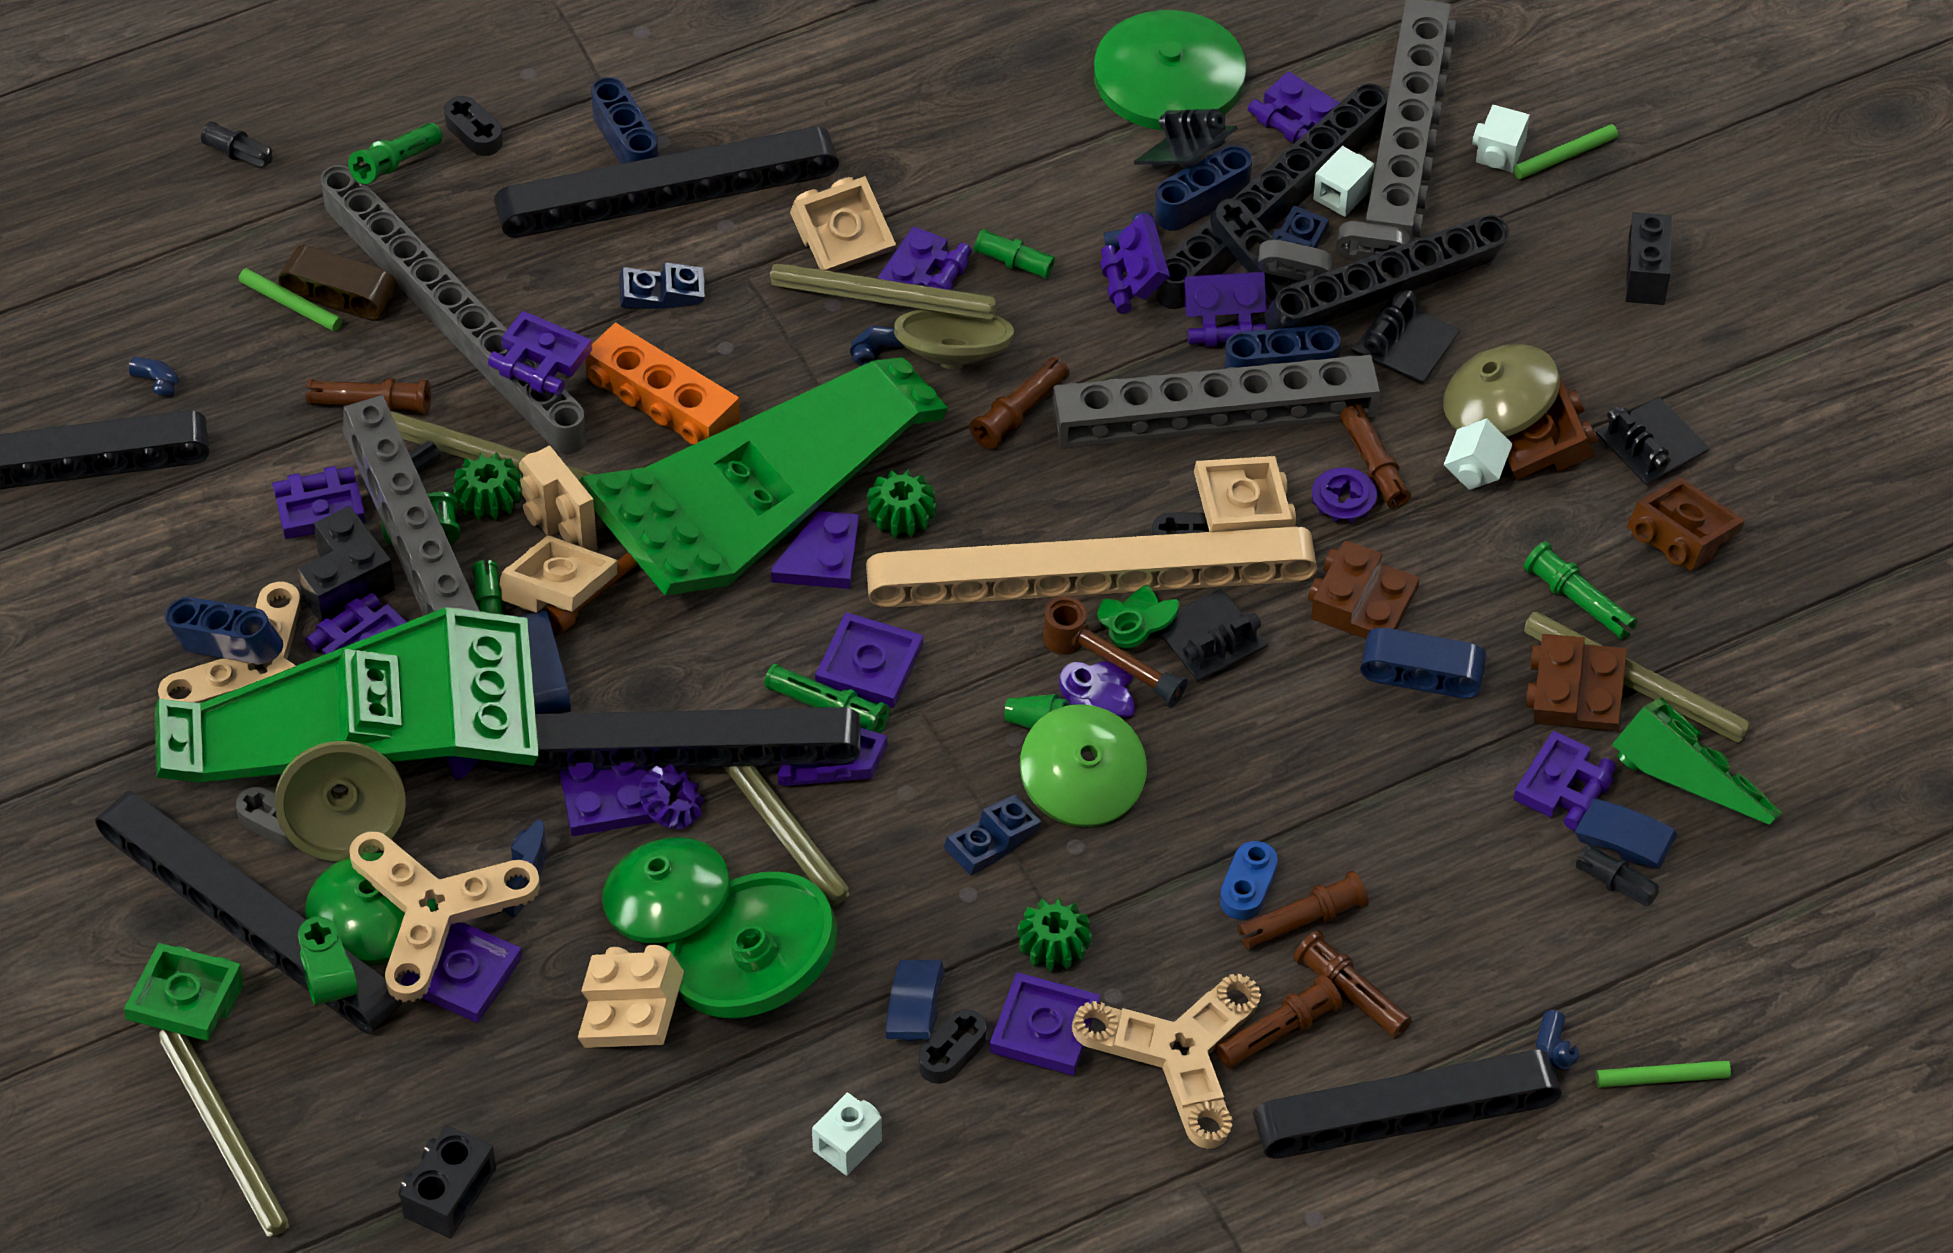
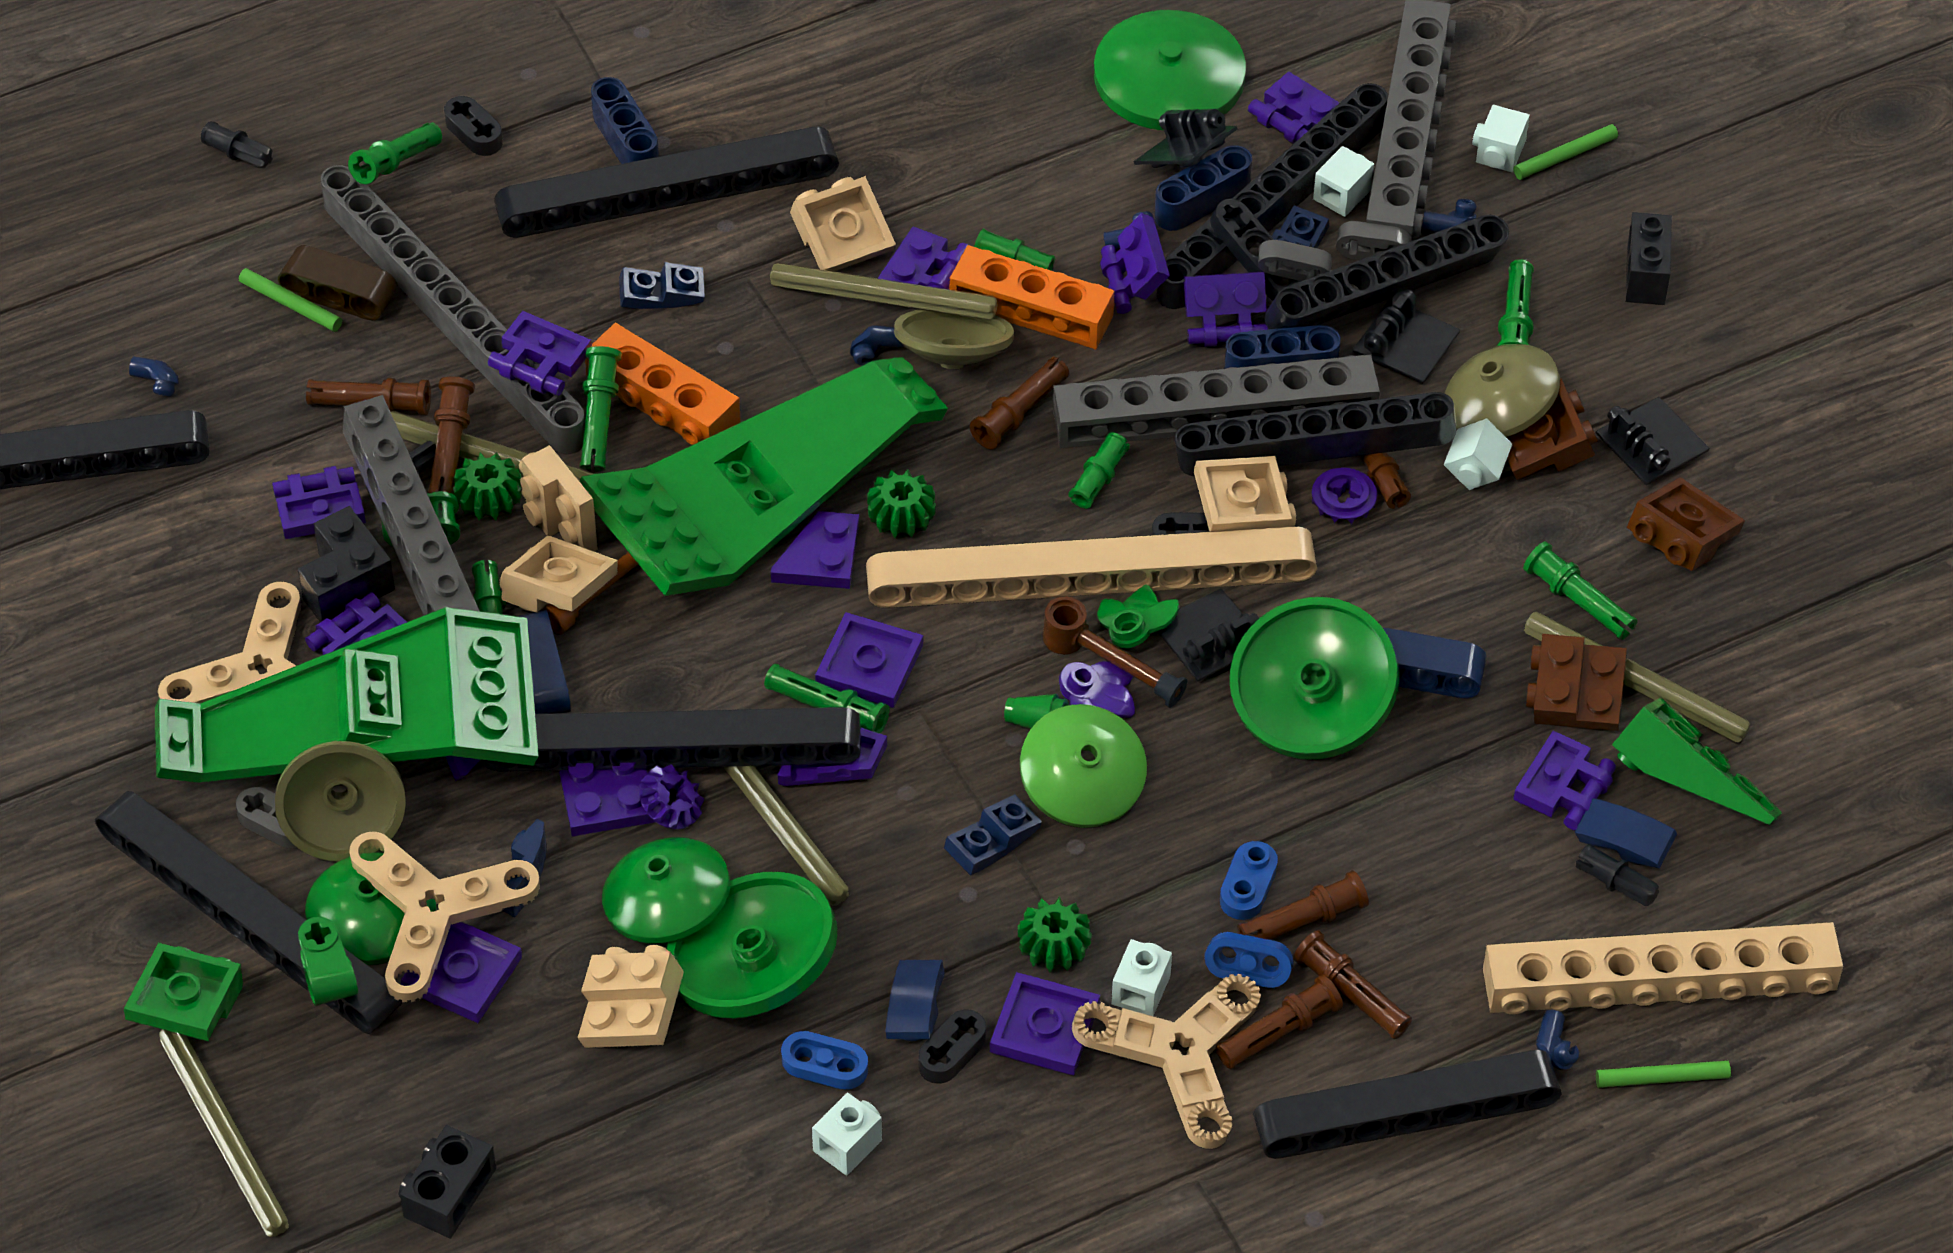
(224, 630): dark blue beam -> none
(451, 419): none -> reddish brown pin
(600, 389): none -> green pin
(826, 1059): none -> blue plate
(1037, 296): none -> orange brick
(1099, 470): none -> green pin
(1141, 977): none -> light aqua brick
(1249, 959): none -> blue plate
(1314, 678): none -> green dish
(1322, 431): none -> black beam
(1361, 591): reddish brown plate -> none
(1437, 222): none -> dark blue arm
(1516, 324): none -> green pin
(1680, 954): none -> tan brick

